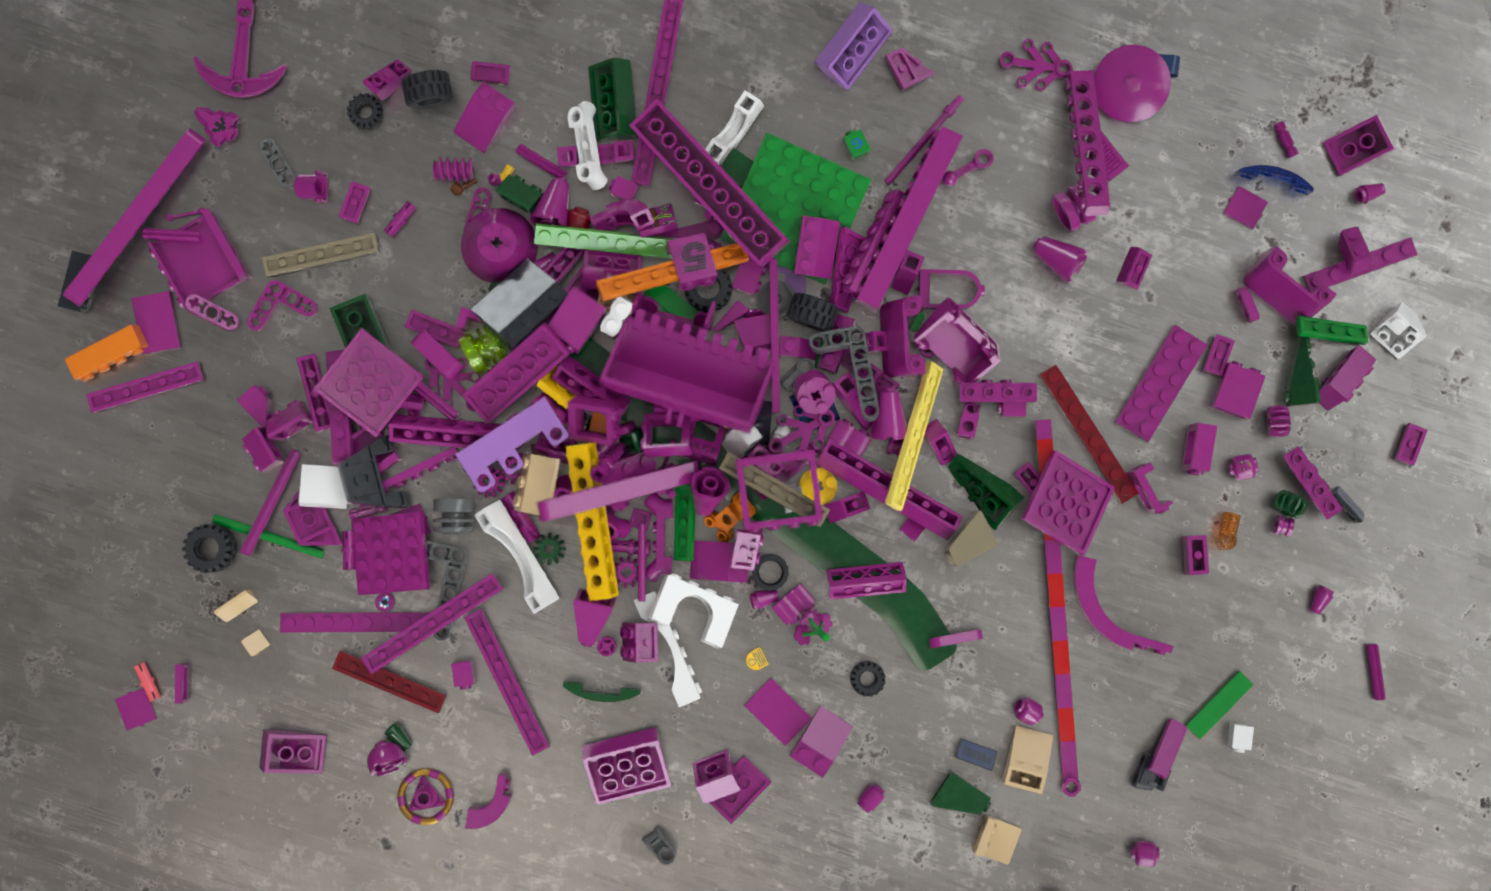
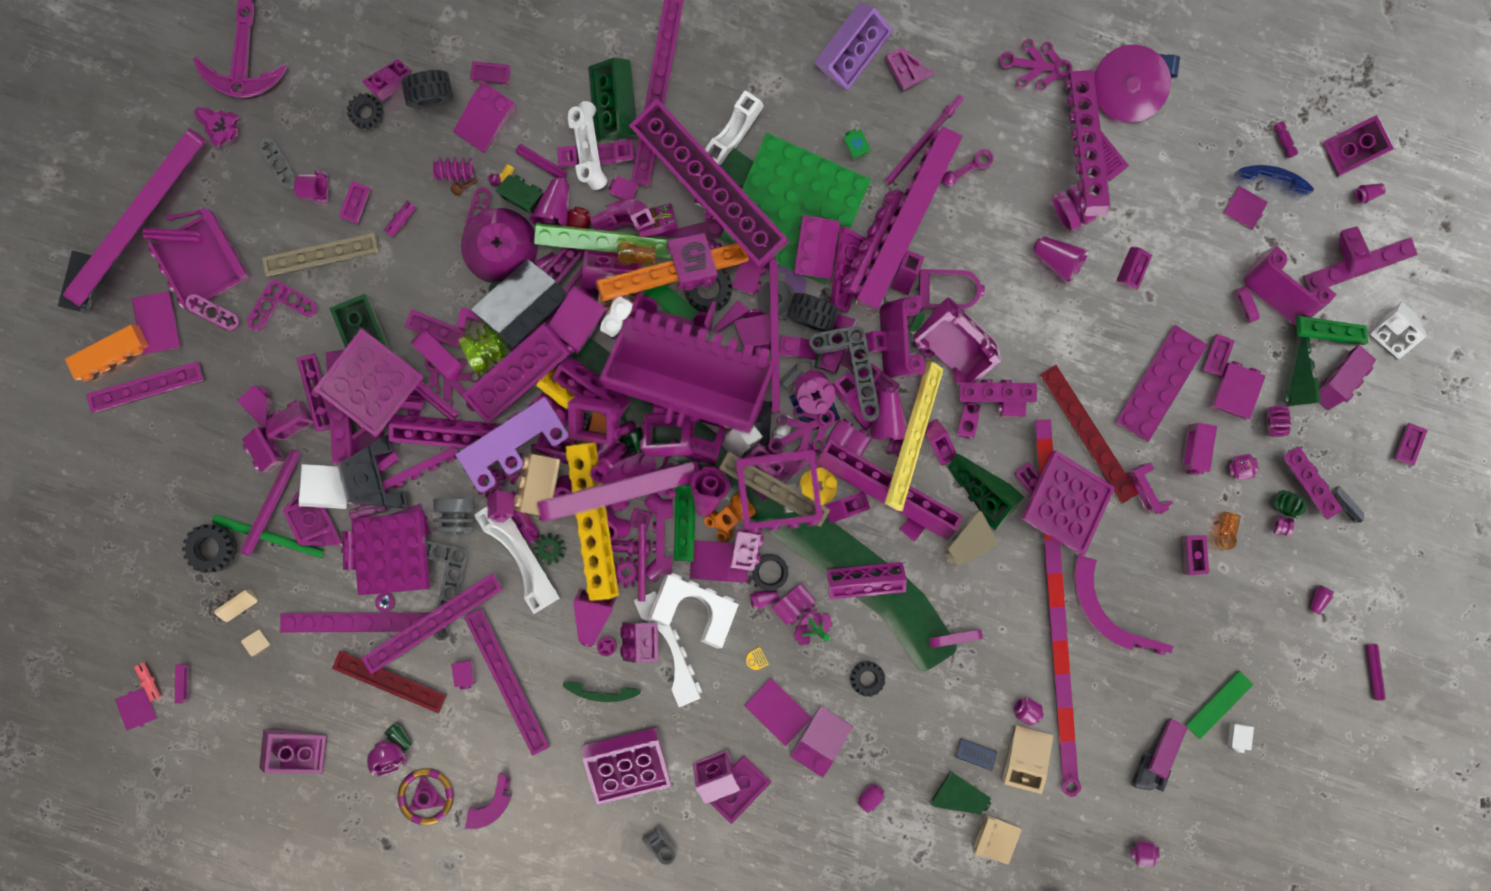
(500, 506): none -> magenta brick
(637, 254): none -> clear orange piece

